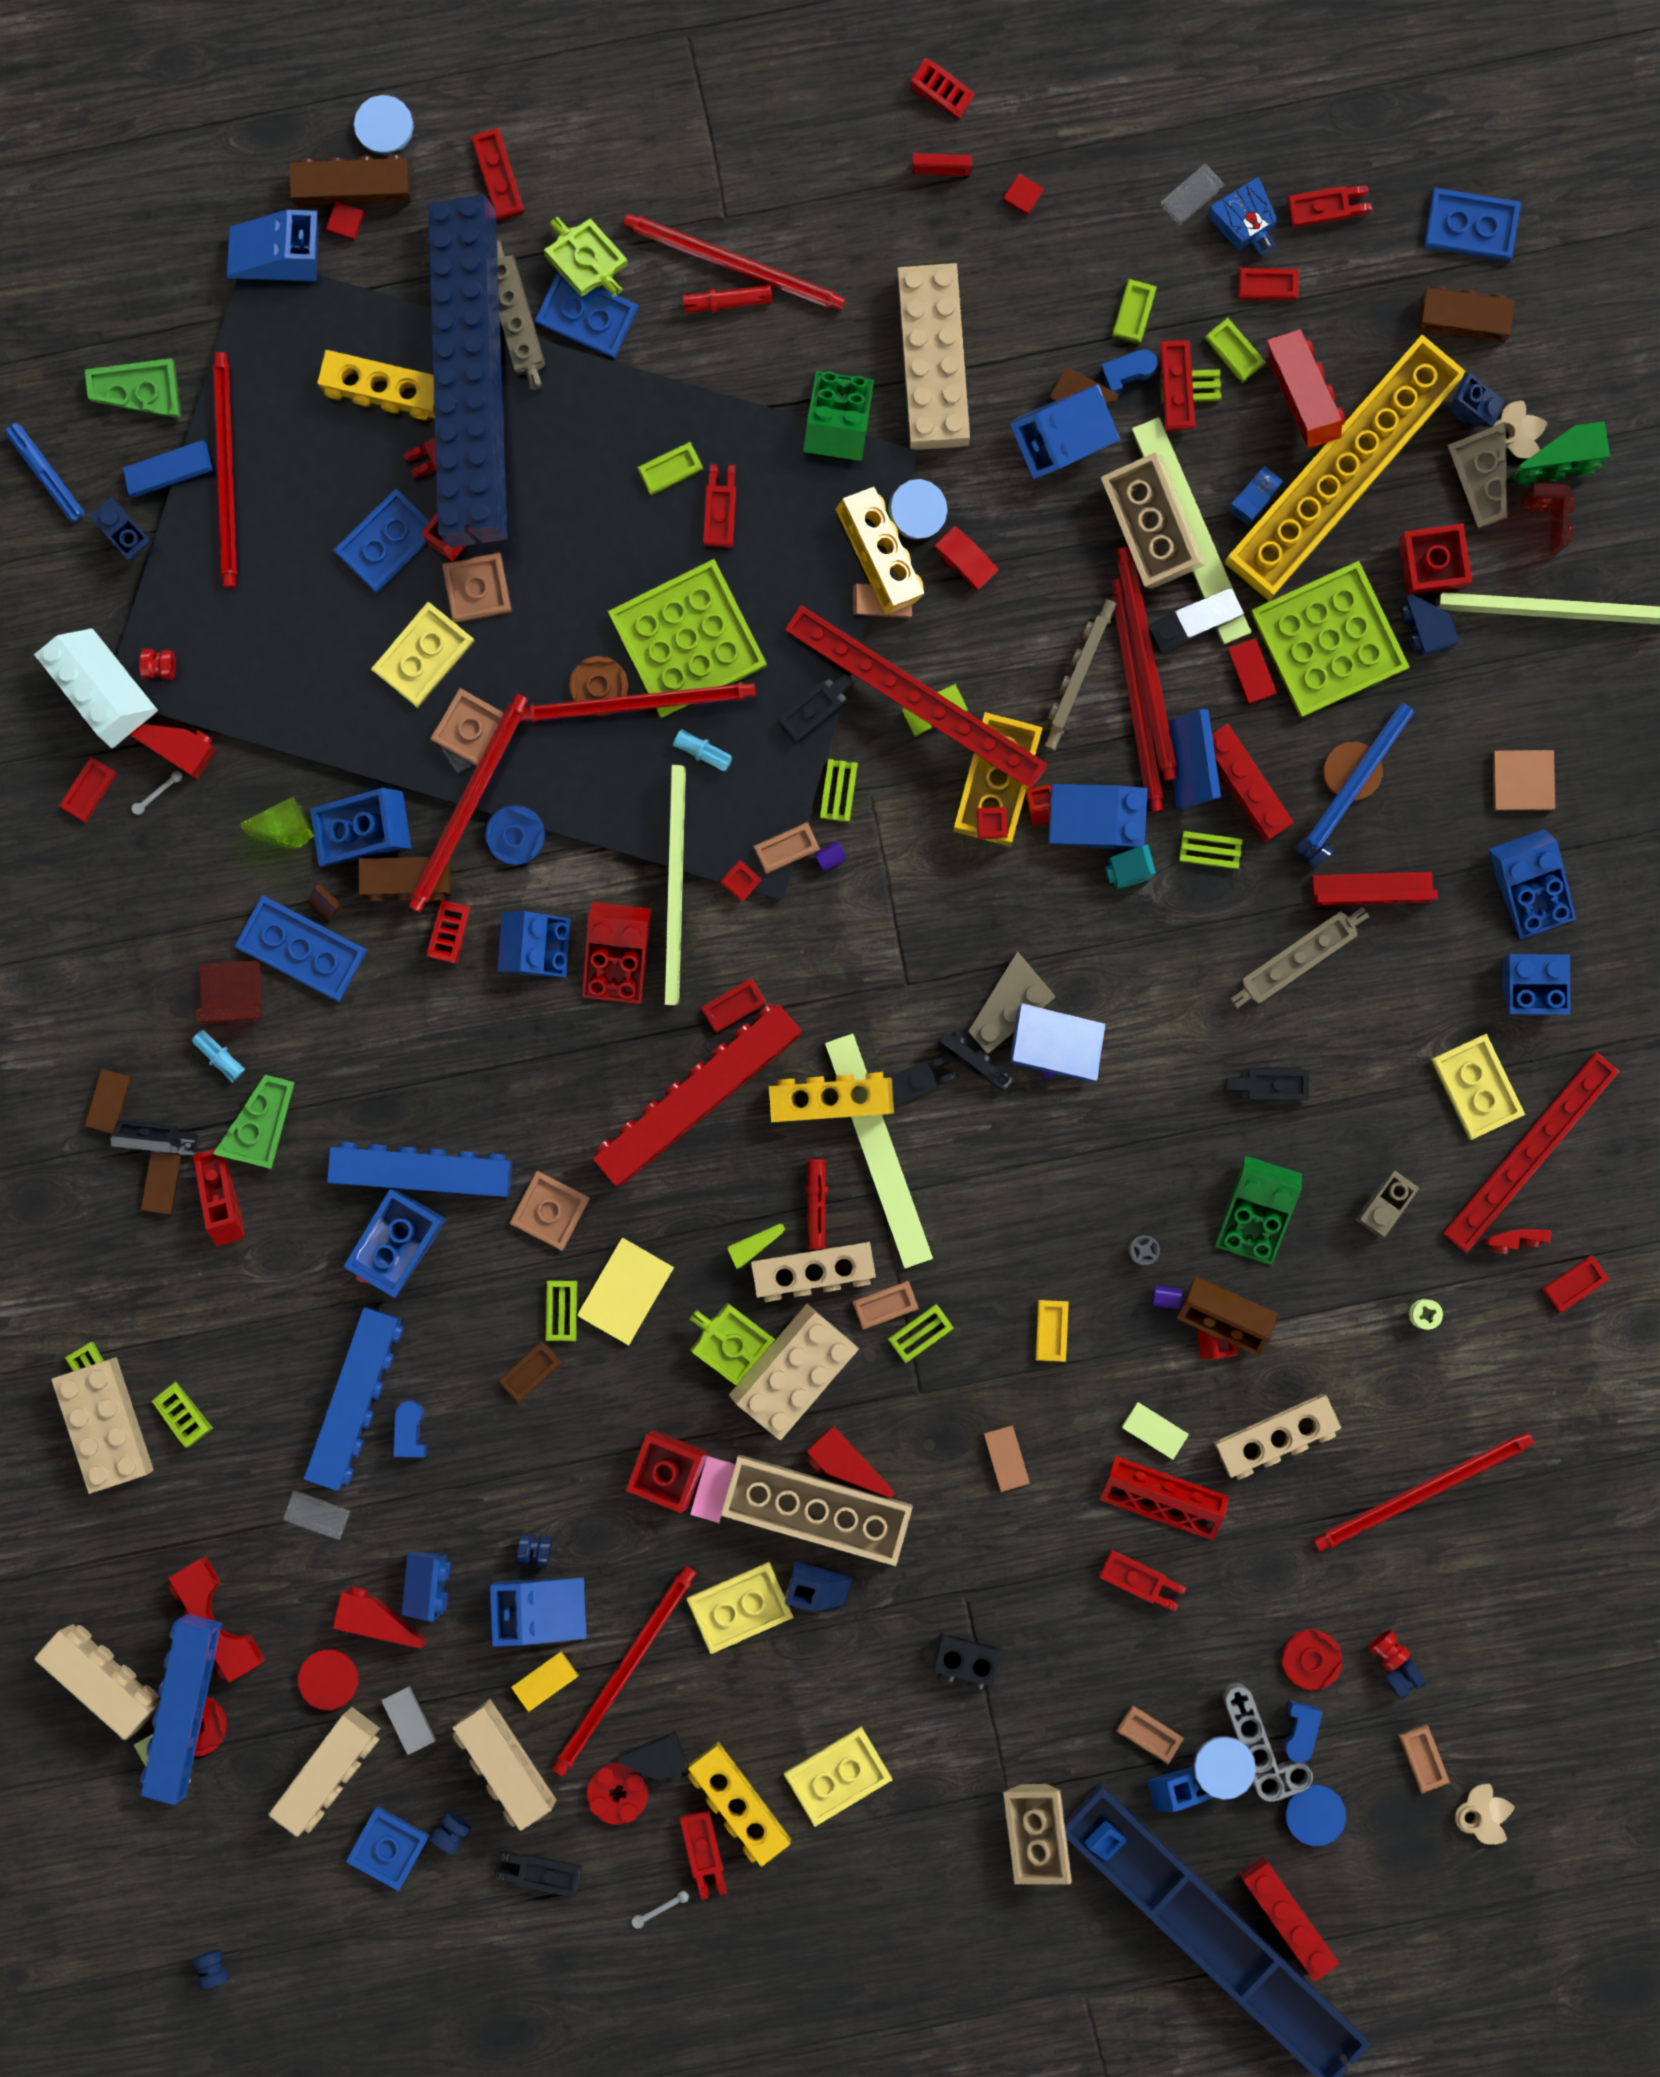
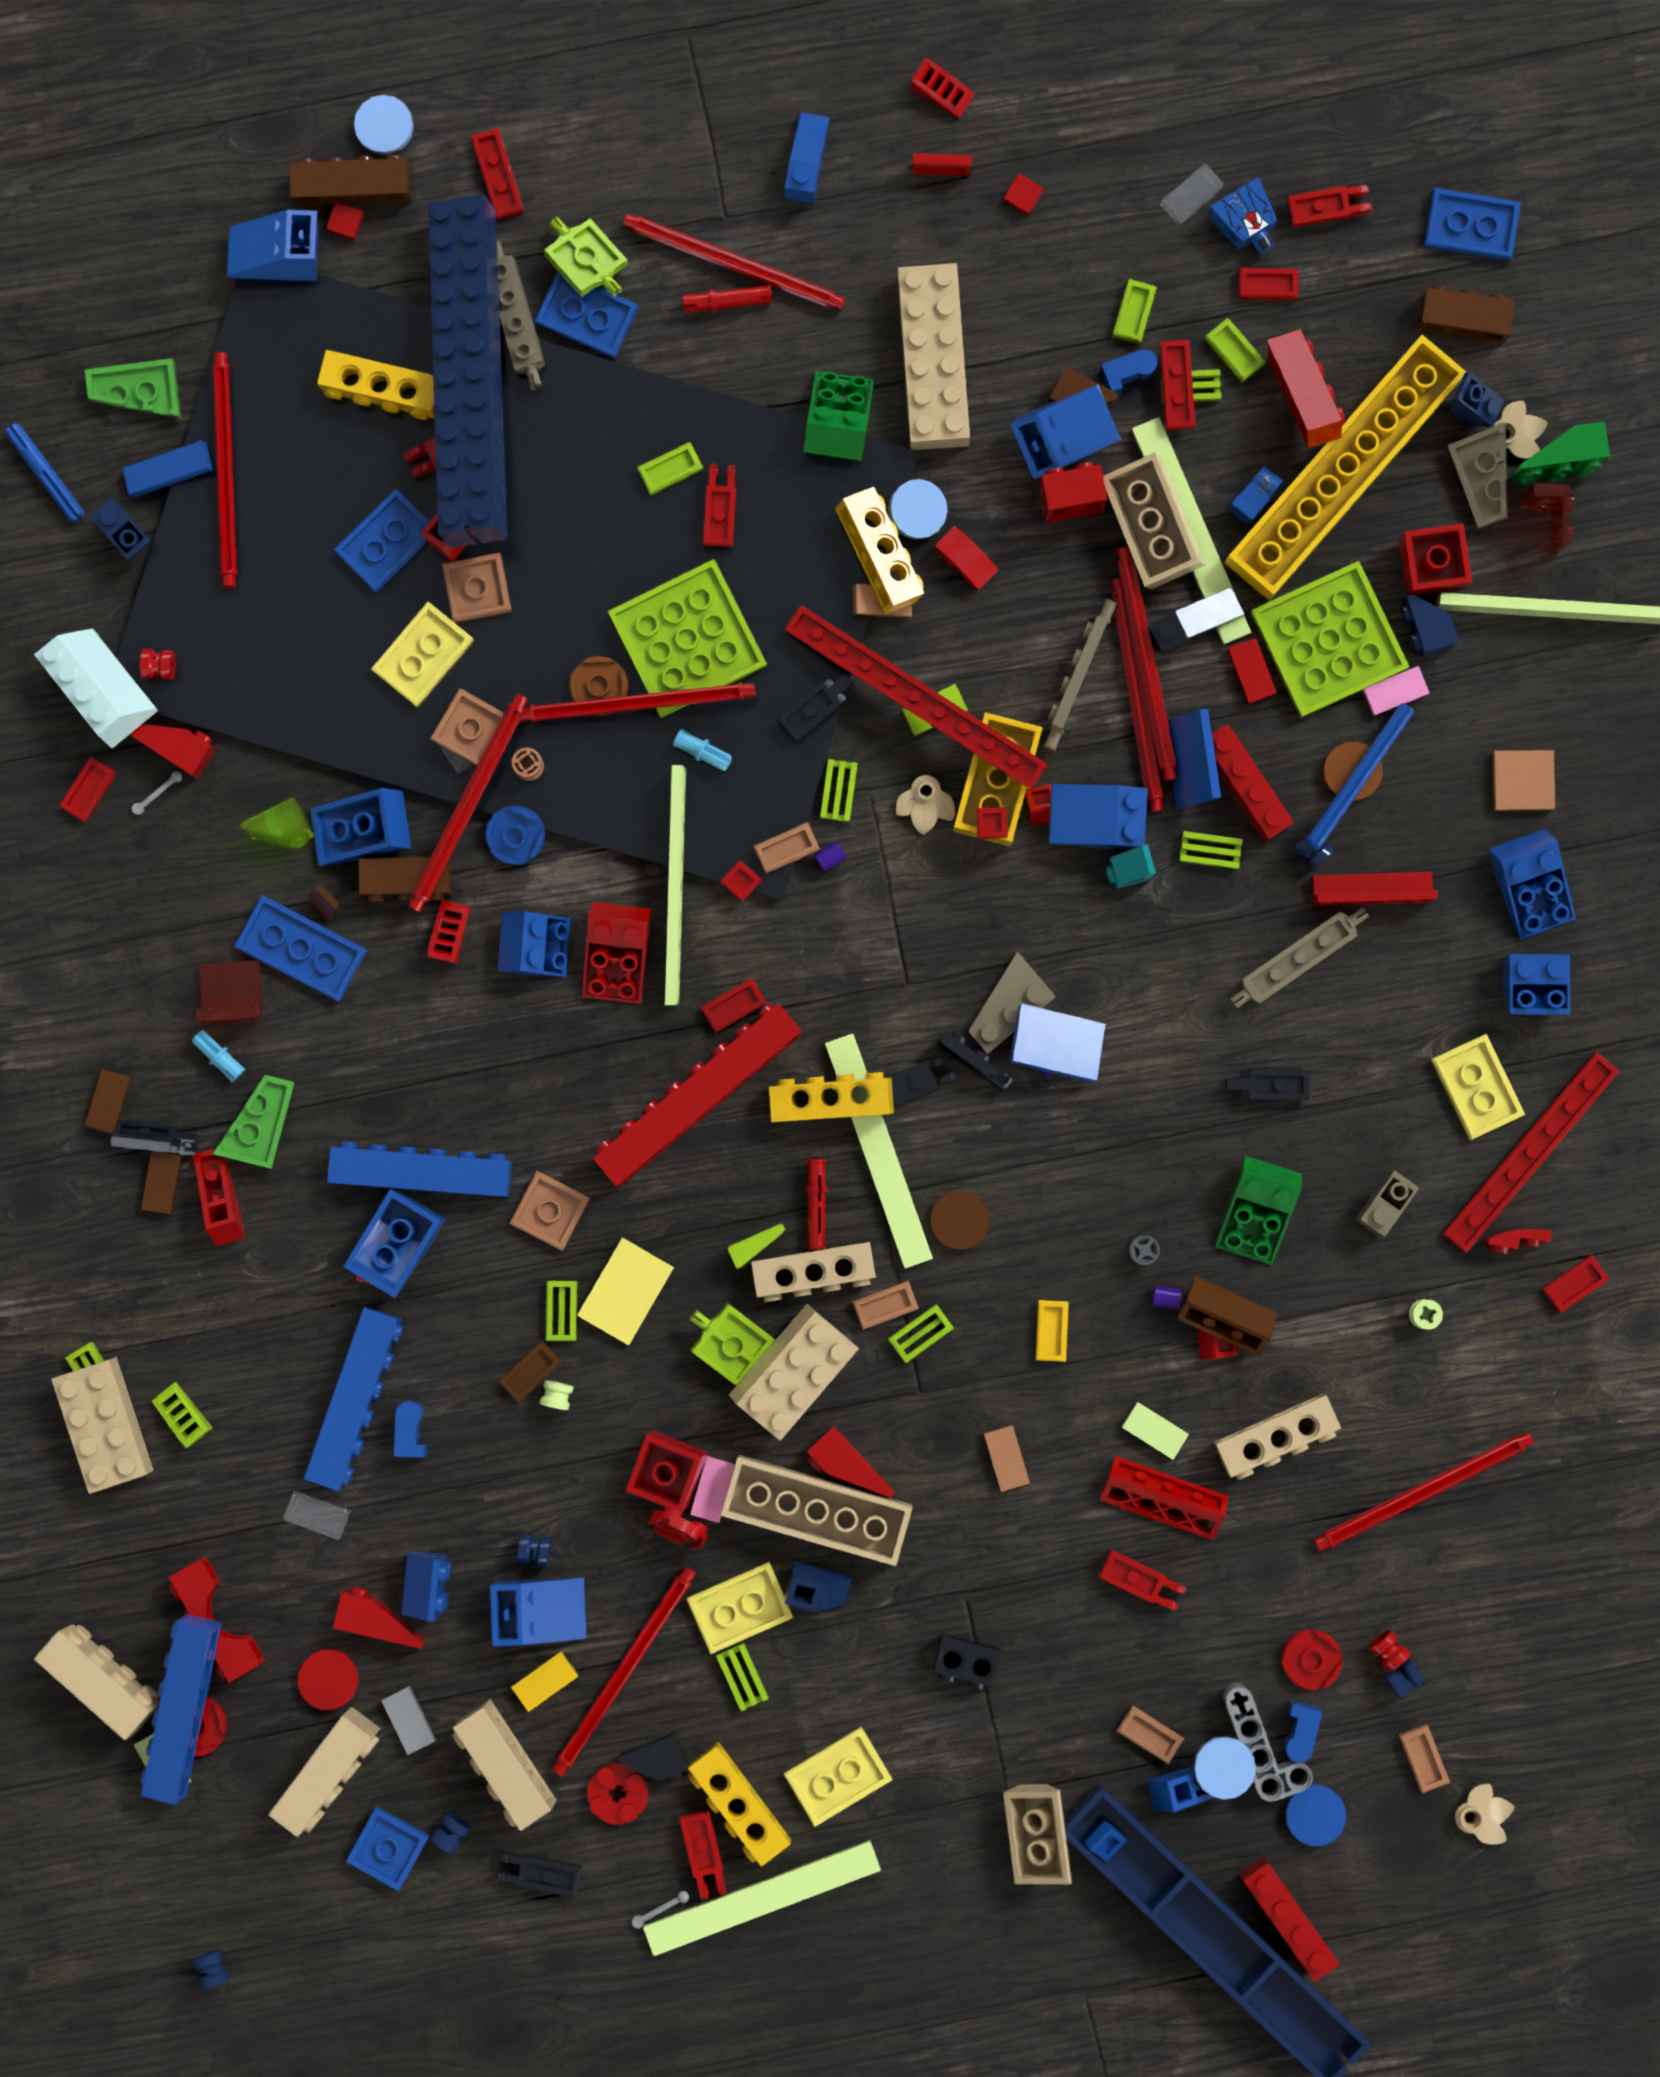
(531, 768): none -> nougat wheel
(556, 1395): none -> yellowish green wheel
(676, 1529): none -> red plate
(739, 1699): none -> lime tile
(761, 1898): none -> yellowish green tile
(806, 158): none -> blue slope
(925, 808): none -> tan plate
(960, 1220): none -> reddish brown tile
(1072, 492): none -> red brick
(1395, 691): none -> bright pink tile

